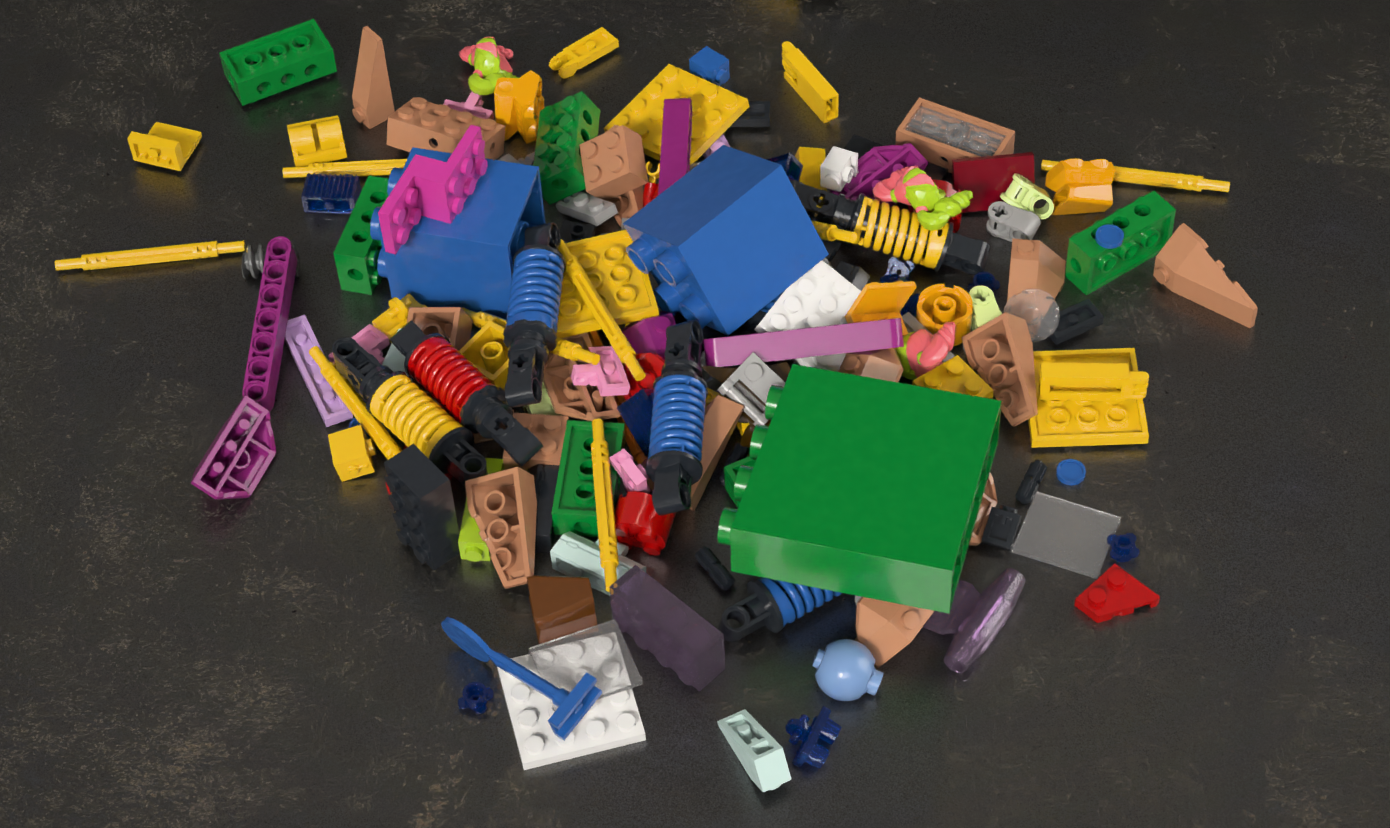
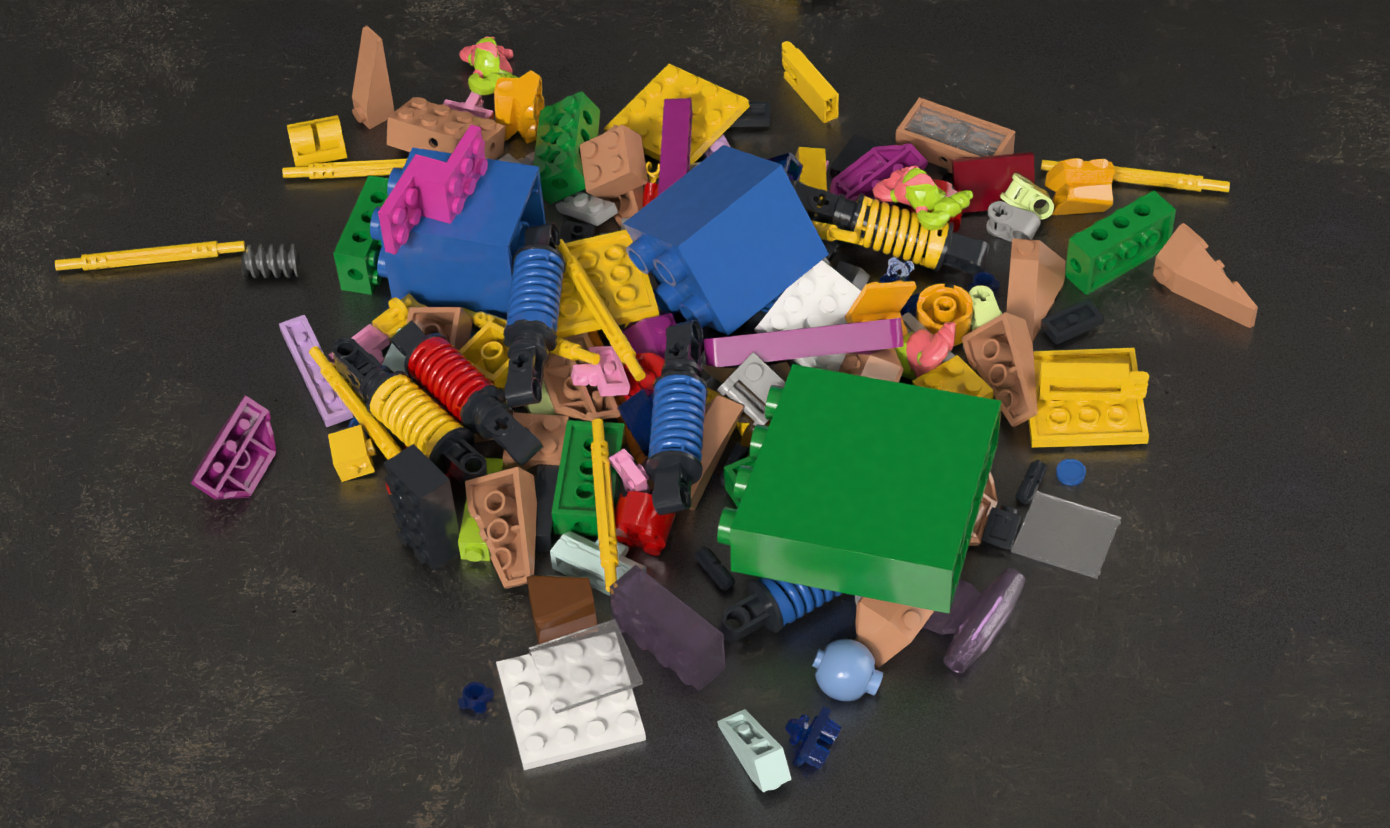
(164, 145): yellow bracket -> none
(270, 313): magenta beam -> none
(278, 62): green brick -> none
(330, 193): clear blue brick -> none
(571, 705): blue piece -> none
(583, 52): yellow hinge -> none
(710, 66): blue brick -> none
(838, 168): white brick -> none
(1038, 310): clear tile -> none
(1109, 236): blue piece -> none
(1114, 595): red wing -> none
(1122, 553): clear blue plate -> none

